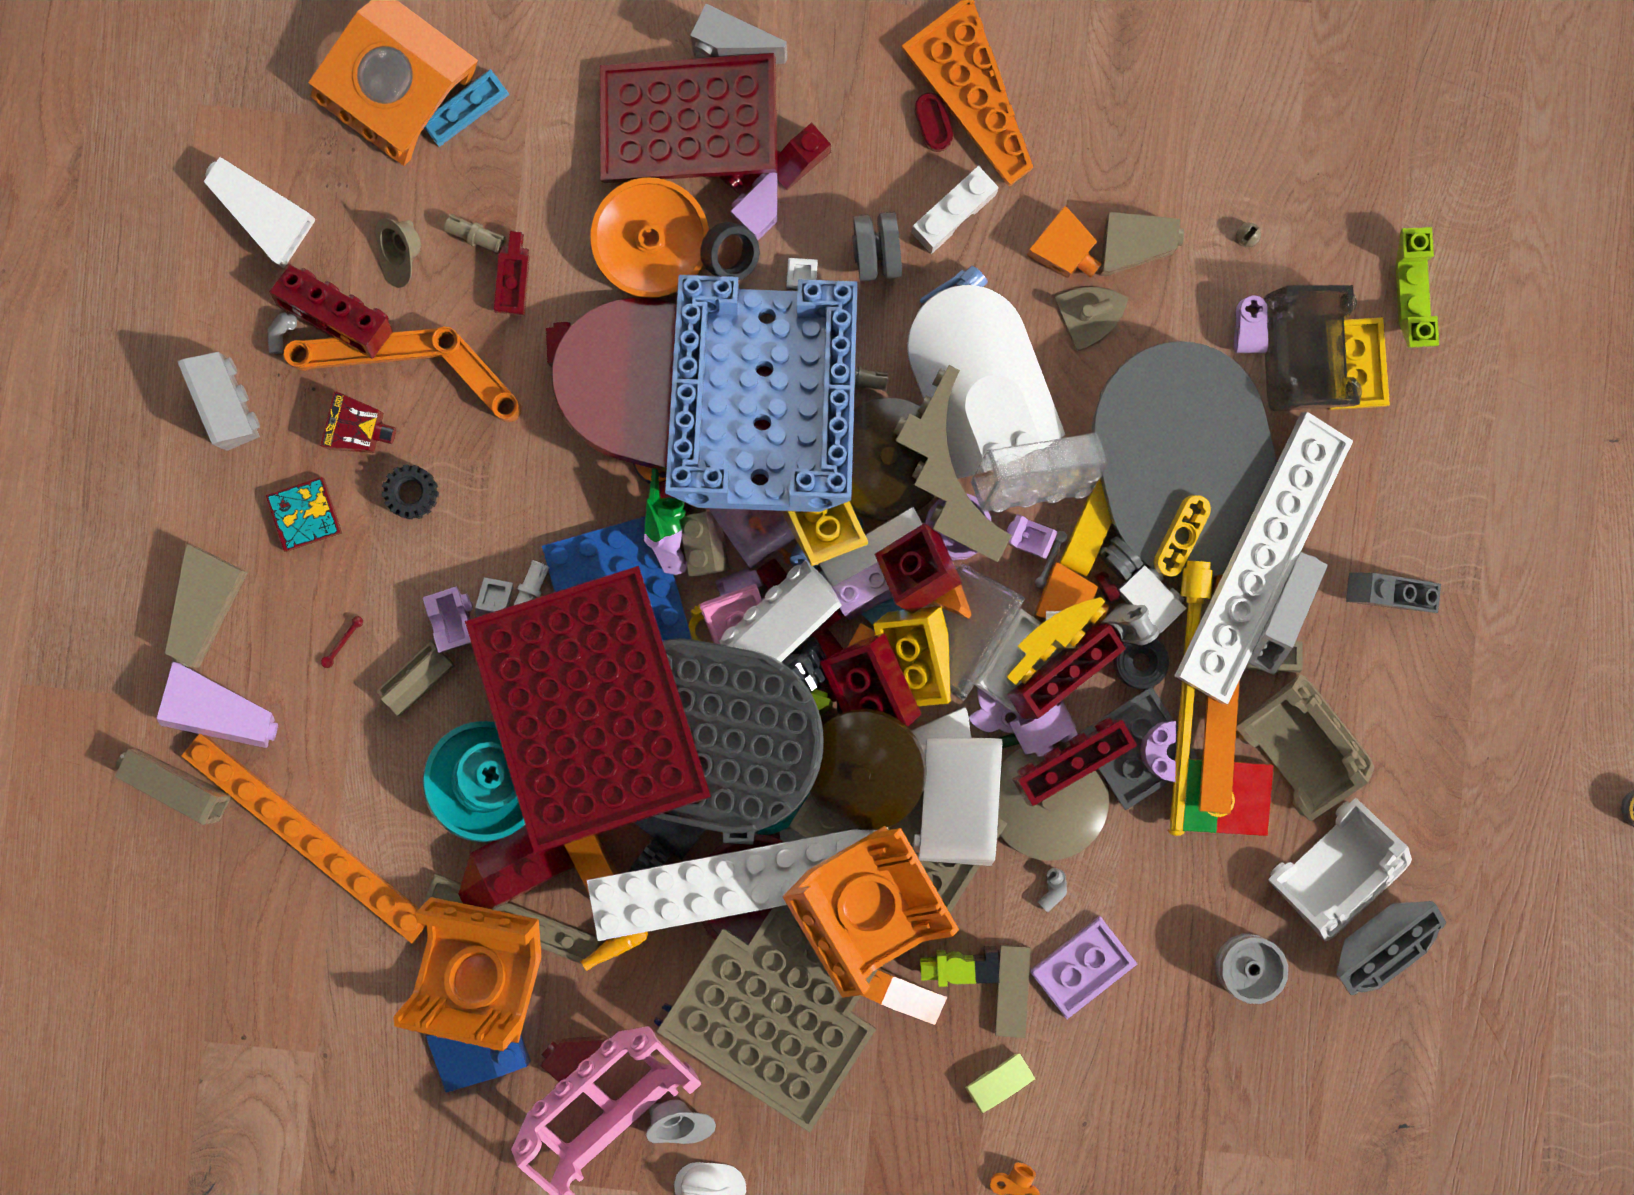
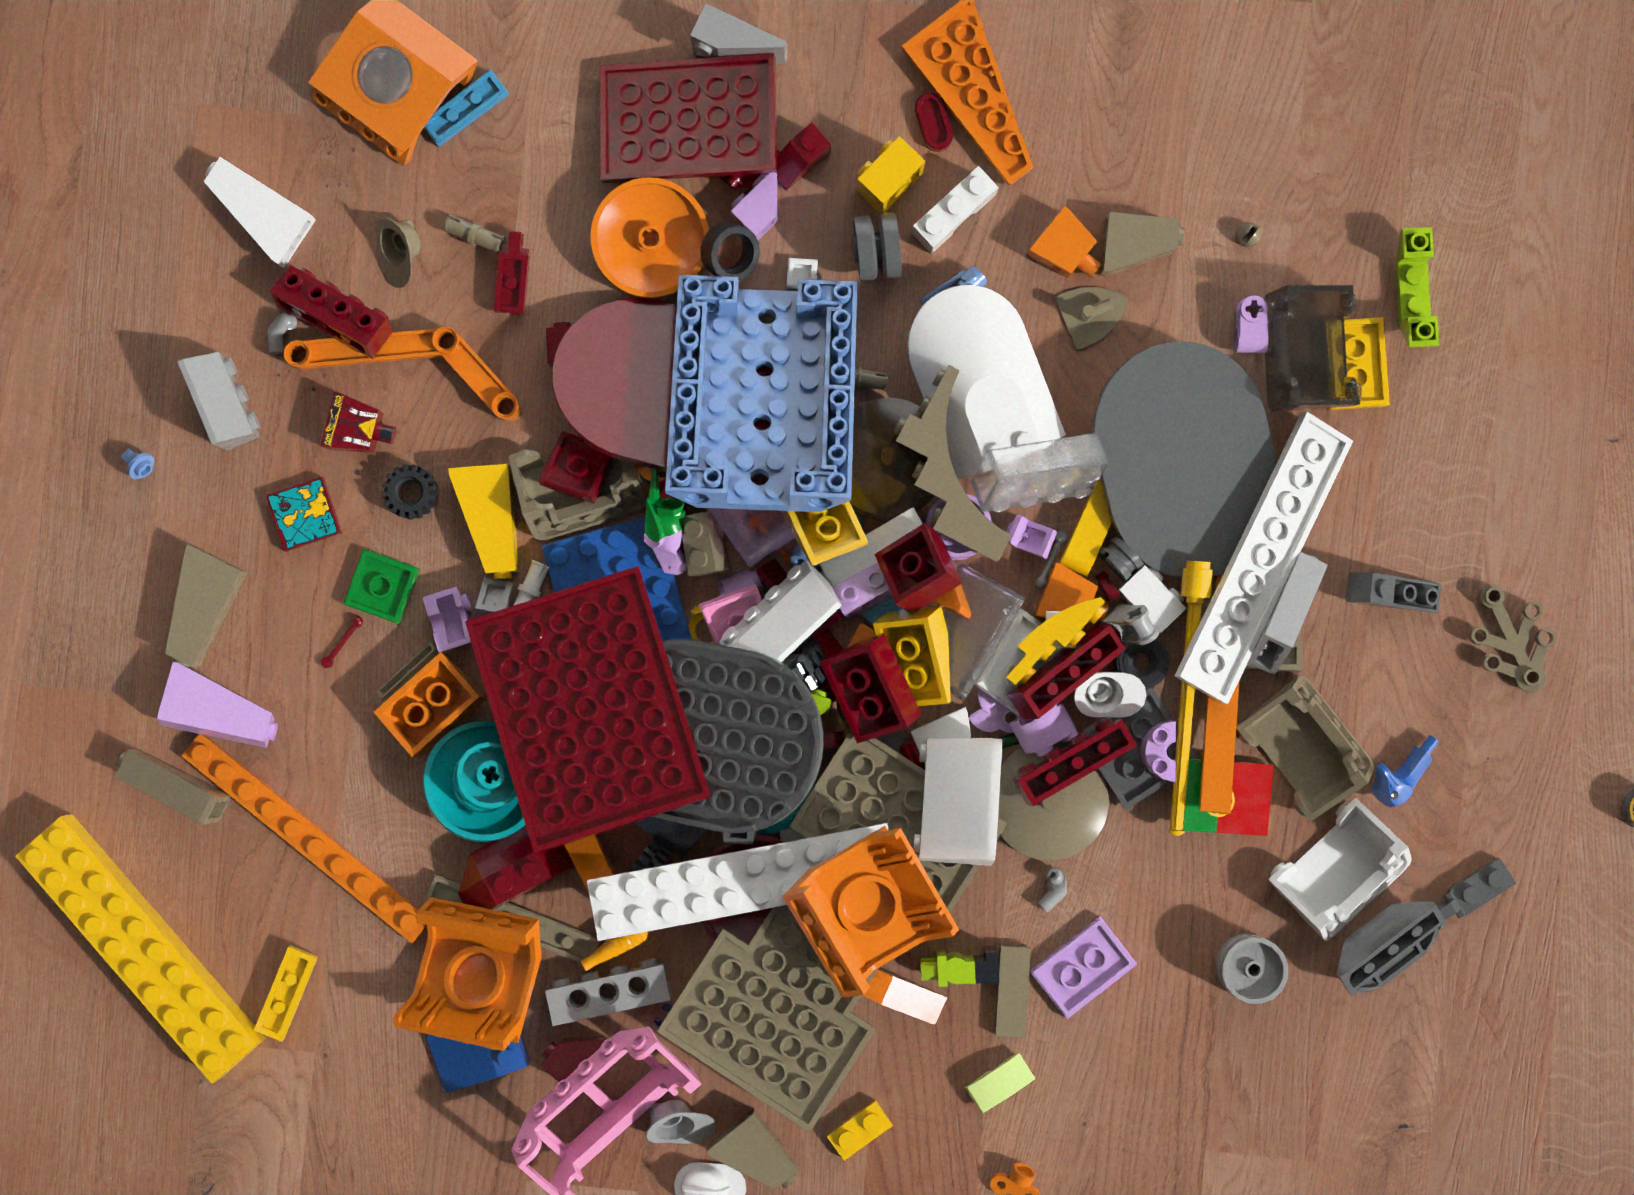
(139, 464): none -> medium blue plate
(140, 947): none -> yellow brick
(286, 993): none -> yellow plate
(381, 586): none -> green tile
(429, 705): none -> orange slope
(489, 510): none -> yellow slope
(557, 514): none -> dark tan windscreen
(565, 1010): none -> light grey brick
(576, 468): none -> dark red tile
(755, 1152): none -> dark tan slope
(859, 1130): none -> yellow plate
(869, 770): dark brown dish -> none
(889, 175): none -> yellow brick
(1110, 695): none -> white piece
(1194, 532): yellow beam -> none
(1398, 786): none -> blue animal
(1476, 889): none -> dark grey hinge
(1514, 642): none -> dark tan plant

